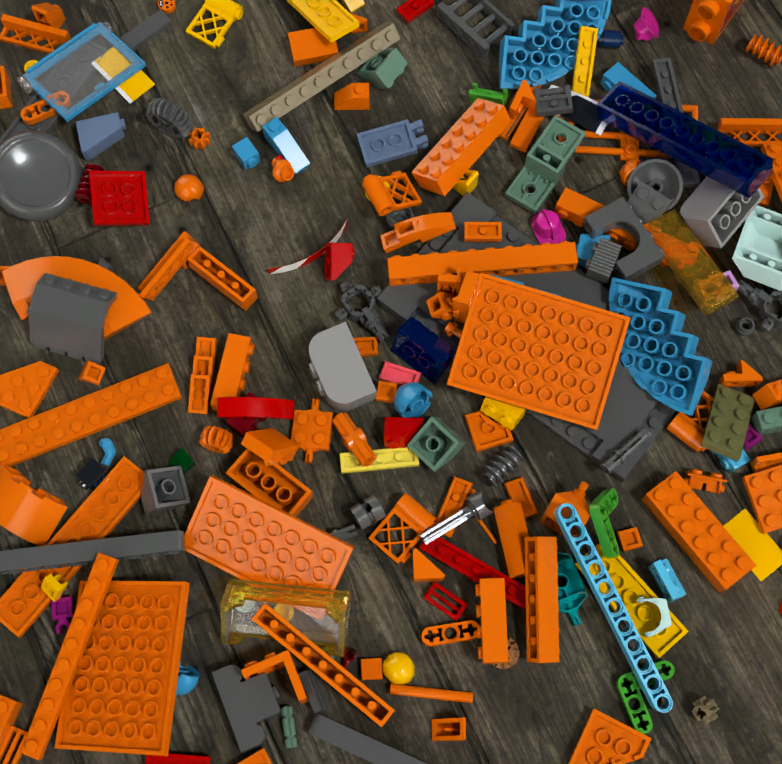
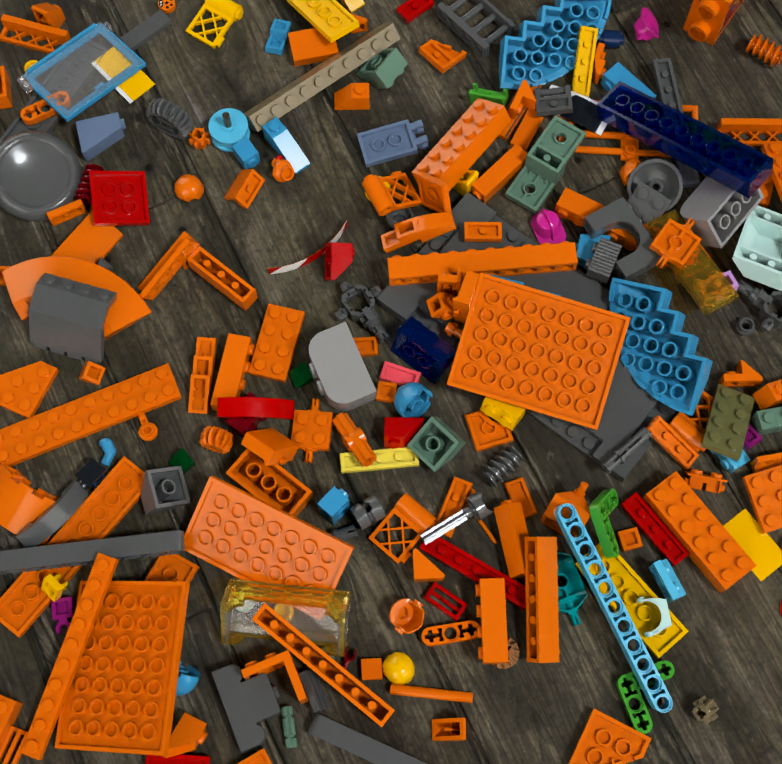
(54, 517): none -> dark grey slope
(66, 212): none -> orange tile
(89, 241): none -> orange slope
(147, 431): none -> orange plate
(172, 569): none -> orange plate
(187, 735): none -> orange slope
(228, 128): none -> medium azure wheel
(245, 187): none -> orange panel
(276, 343): none -> orange plate
(278, 36): none -> dark azure slope
(301, 375): none -> dark green slope
(334, 505): none -> dark azure brick
(406, 615): none -> orange cap
(433, 193): none -> orange tile
(441, 55): none -> orange wing
(499, 174): none -> orange brick
(599, 63): none -> orange slope
(654, 529): none -> red plate
(672, 442): none -> orange tile
(675, 243): none -> orange plate

